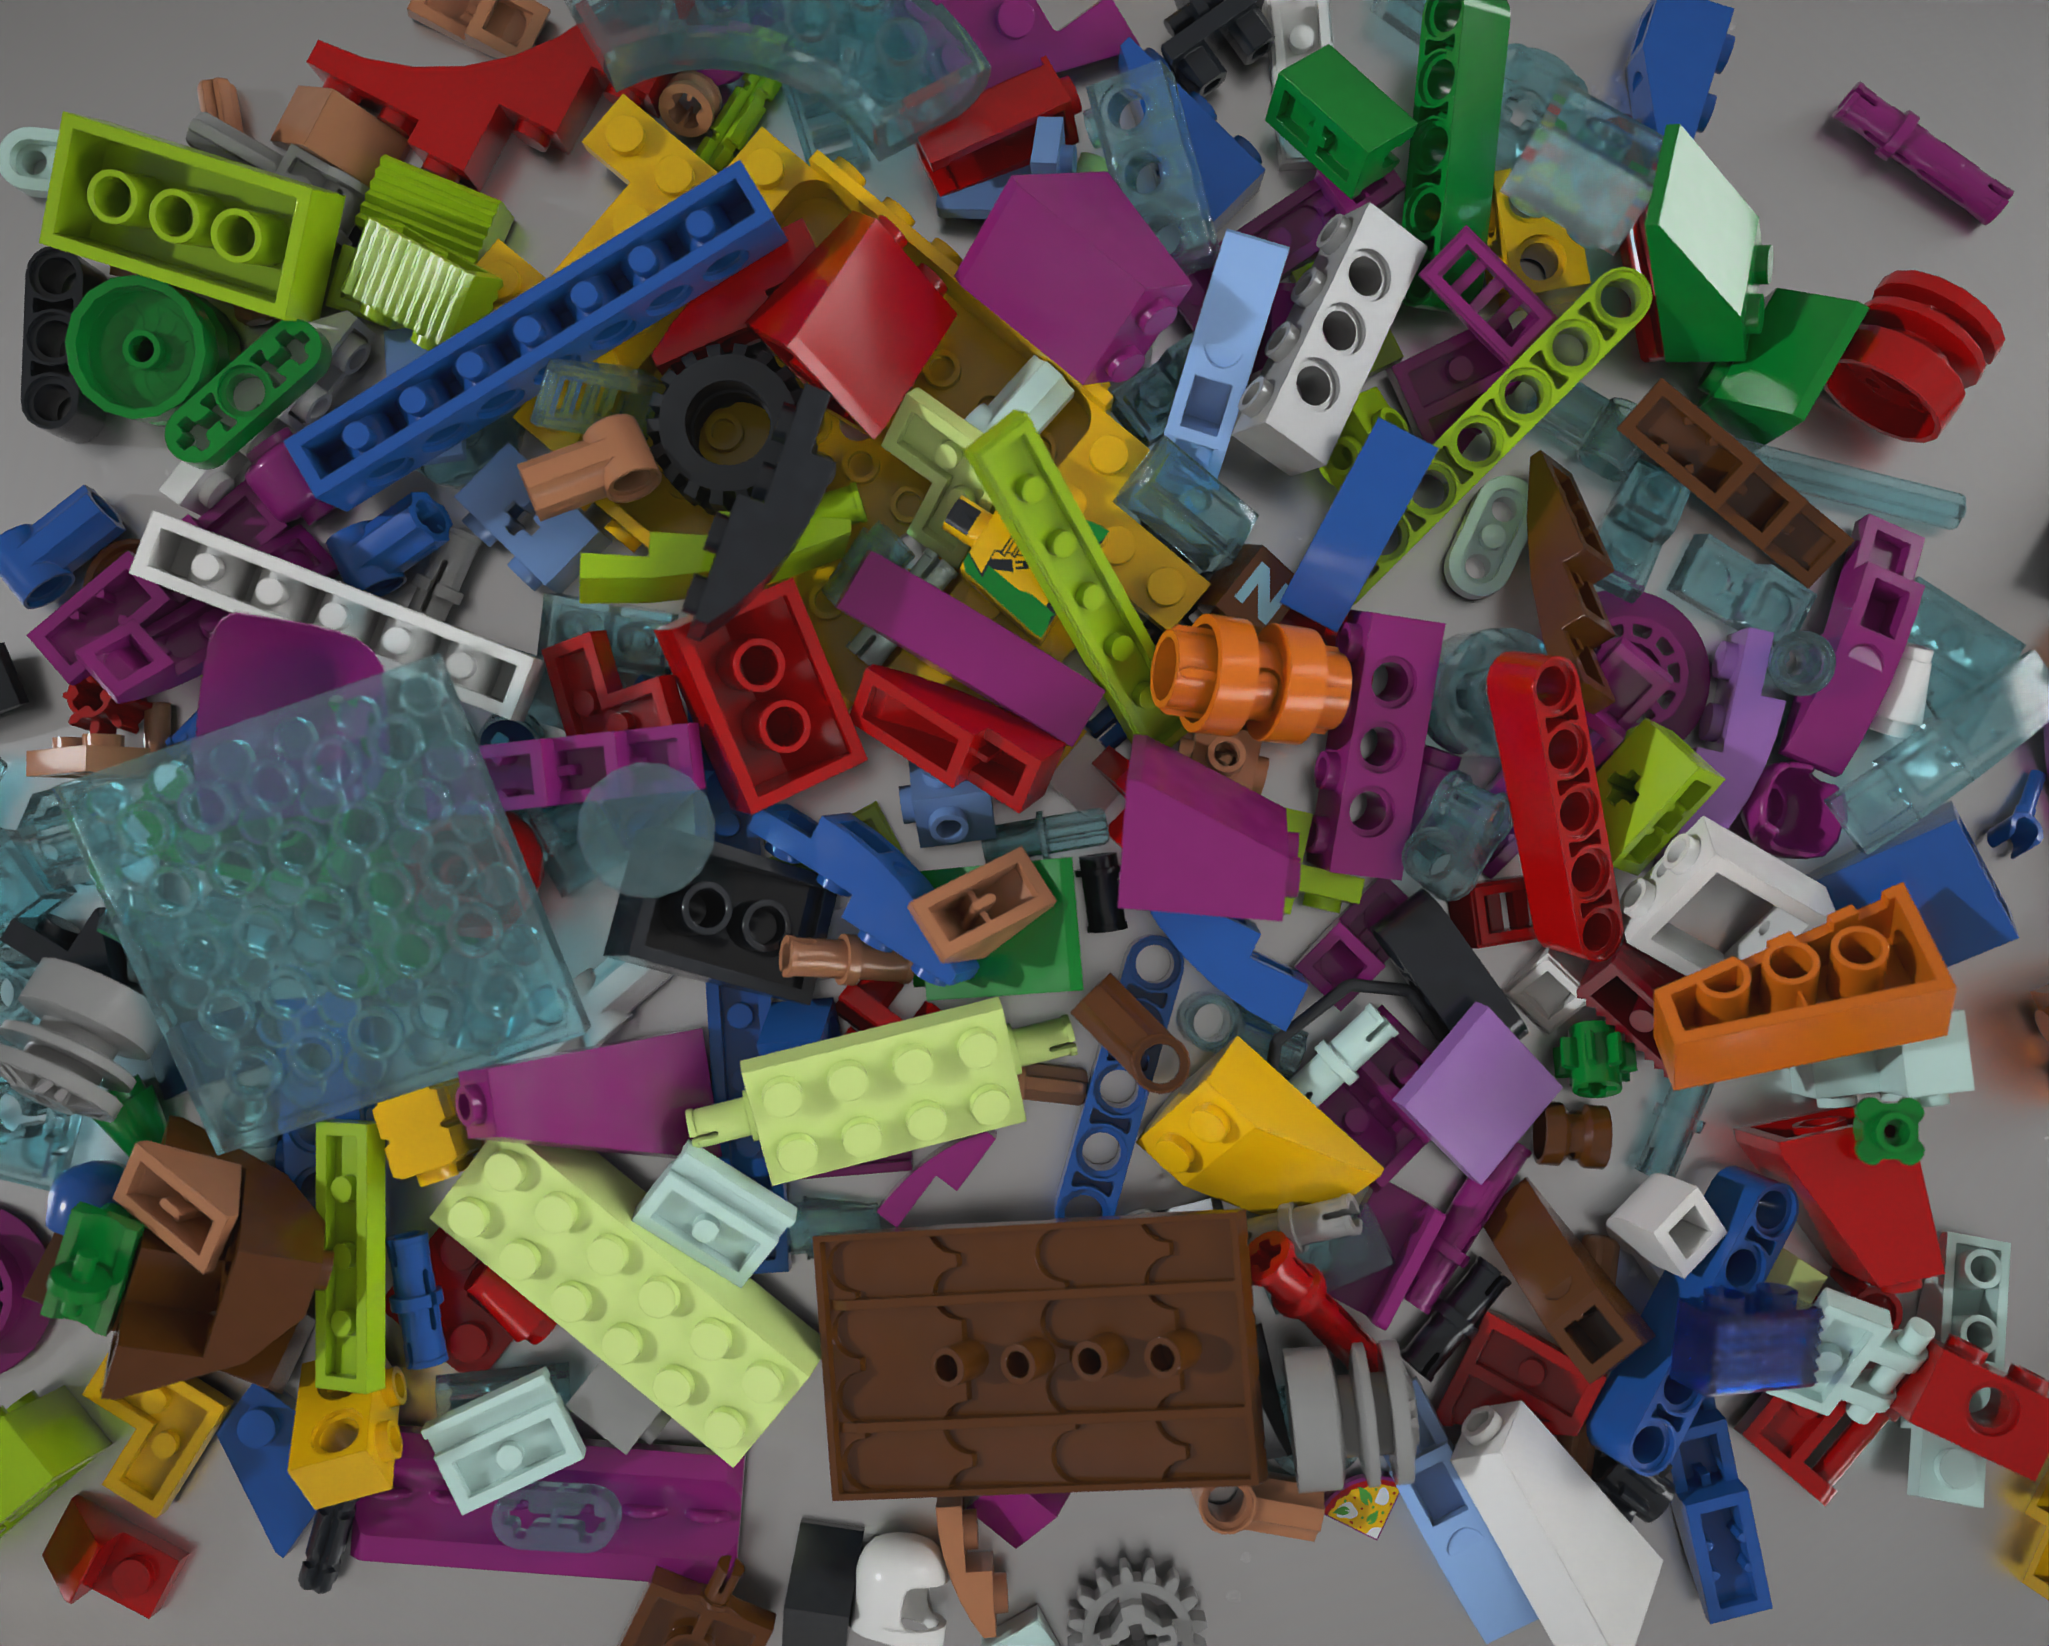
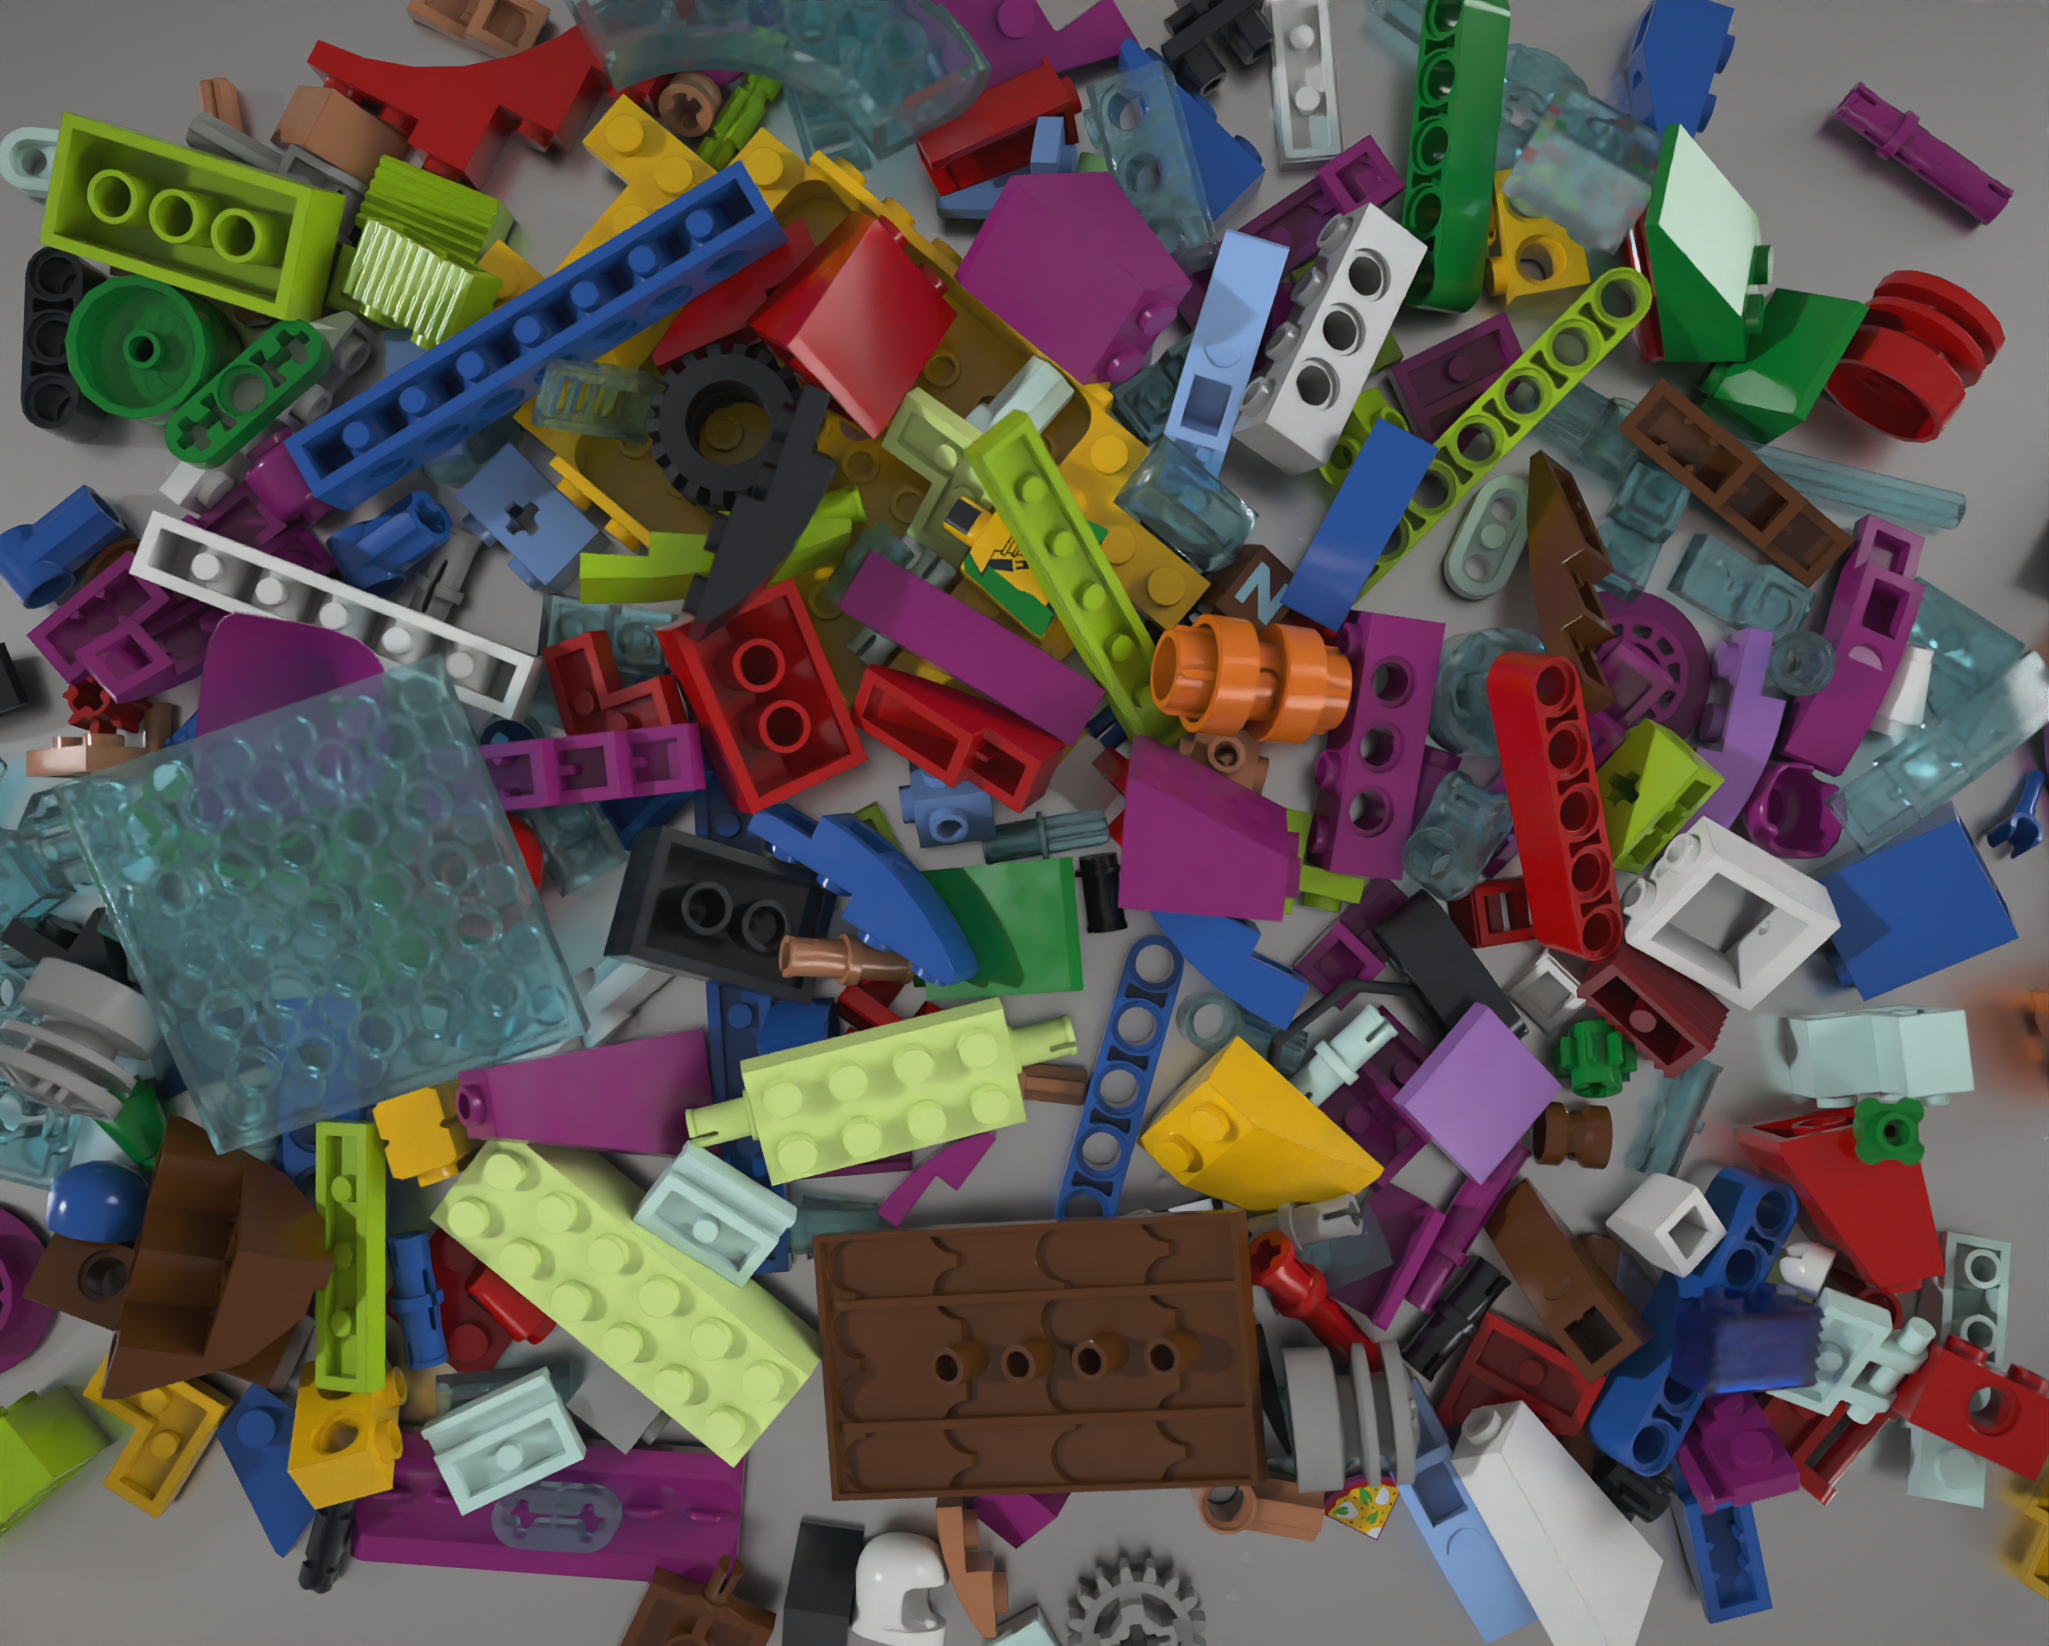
(93, 1266): green hips -> none
(112, 1557): red slope -> none
(182, 1199): nougat slope -> none
(607, 463): nougat piece -> none
(646, 830): clear light blue tile -> none
(982, 908): nougat slope -> none
(1128, 1030): reddish brown piece -> none
(1338, 120): green hinge -> none
(1524, 334): magenta slope -> none
(1734, 1454): none -> magenta plate
(1807, 1267): none -> white hinge
(1808, 998): orange wedge -> none

